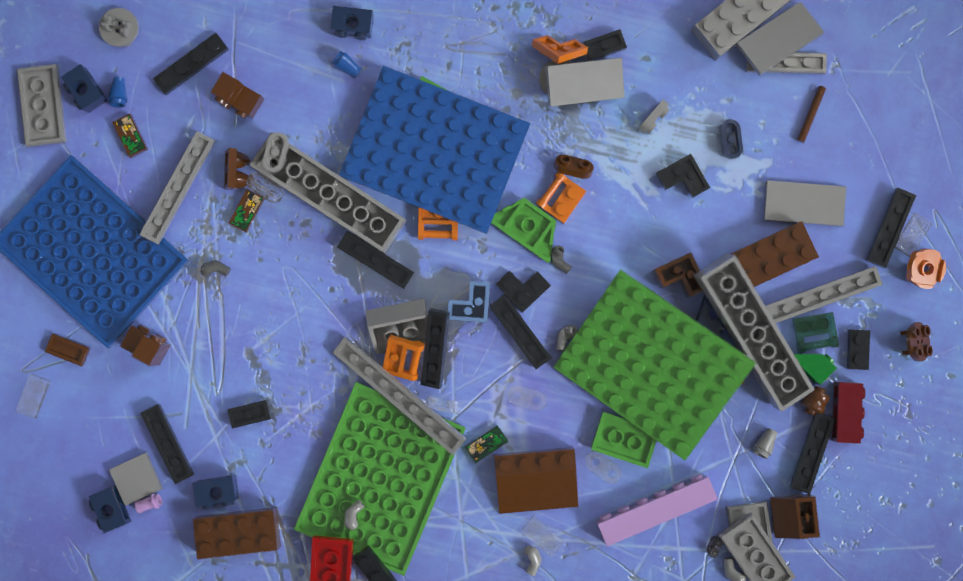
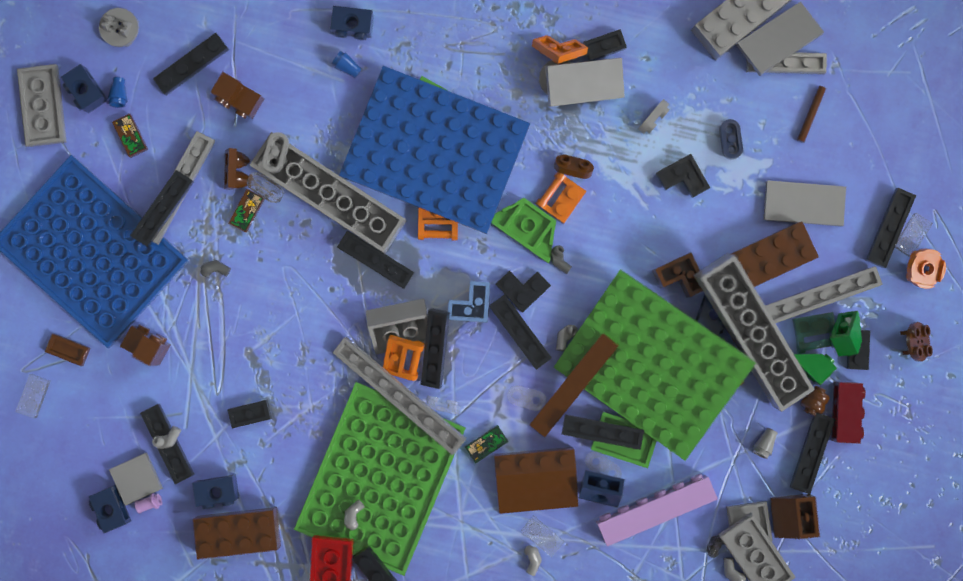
(162, 208): none -> black plate
(167, 440): none -> light grey arm
(574, 385): none -> reddish brown tile
(601, 488): none -> dark blue brick
(602, 432): none -> black plate
(847, 334): none -> green slope

